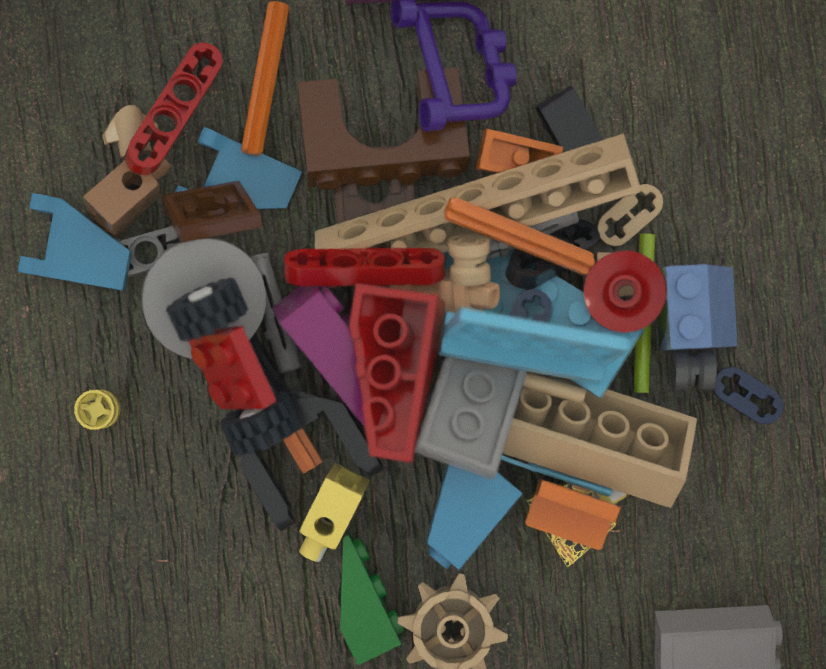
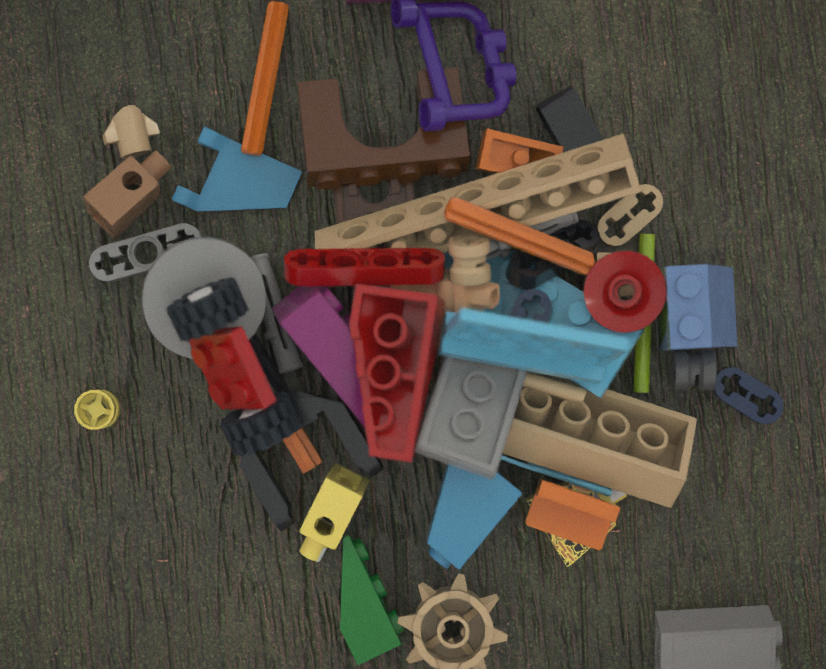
(77, 248): dark azure flag -> none
(176, 109): red beam -> none
(211, 211): reddish brown piece -> none

